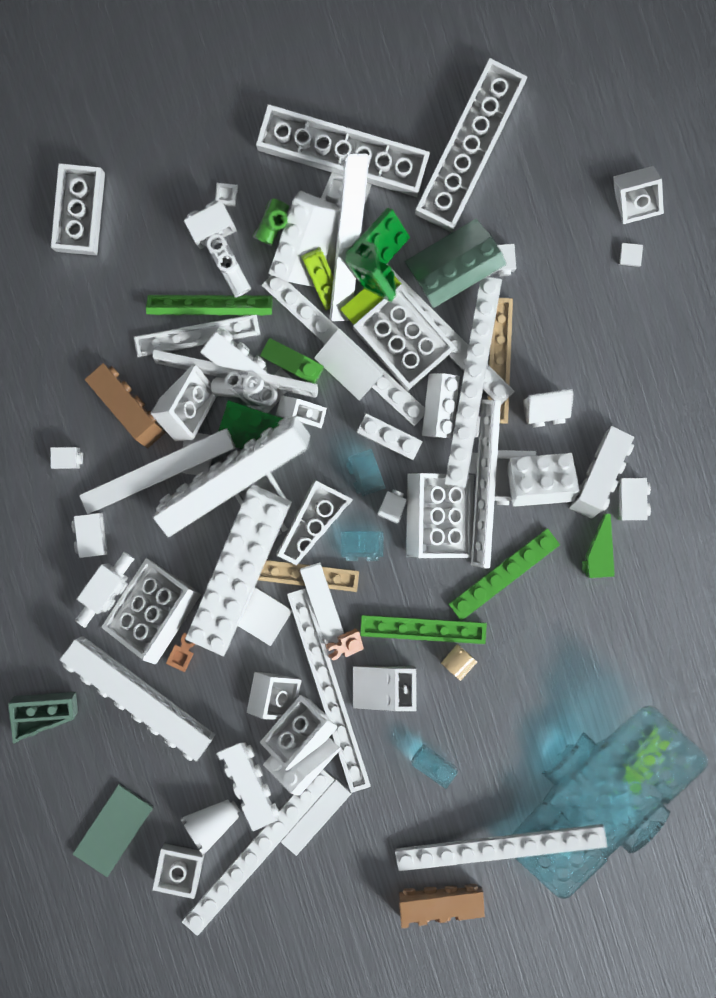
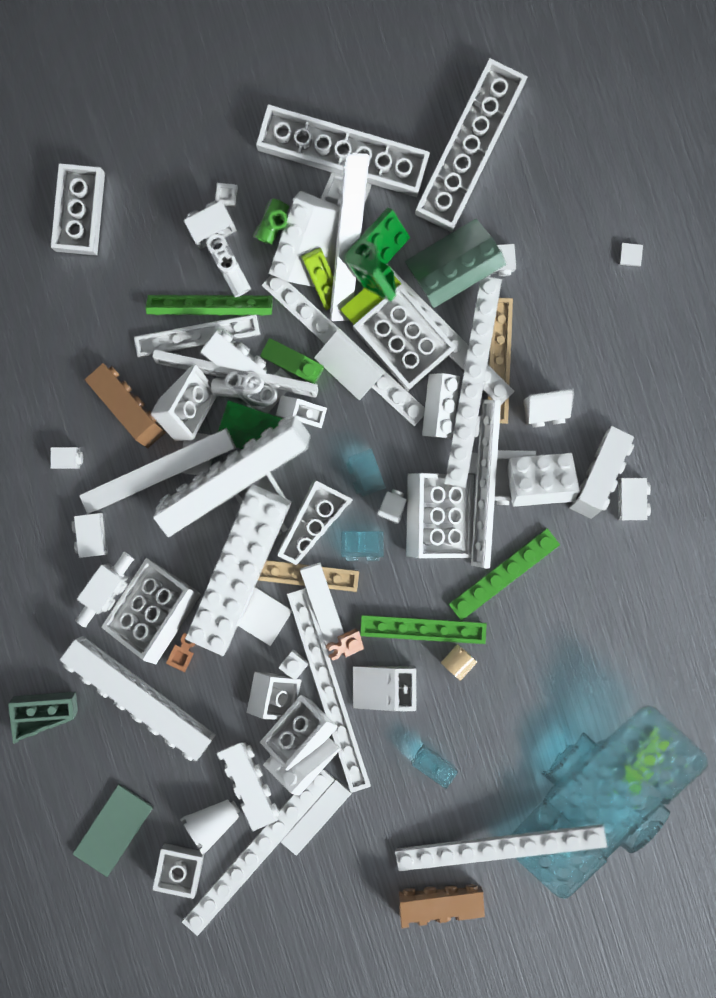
(294, 665): none -> white brick
(389, 437): white brick -> none
(599, 557): bright green slope -> none
(639, 194): white slope -> none

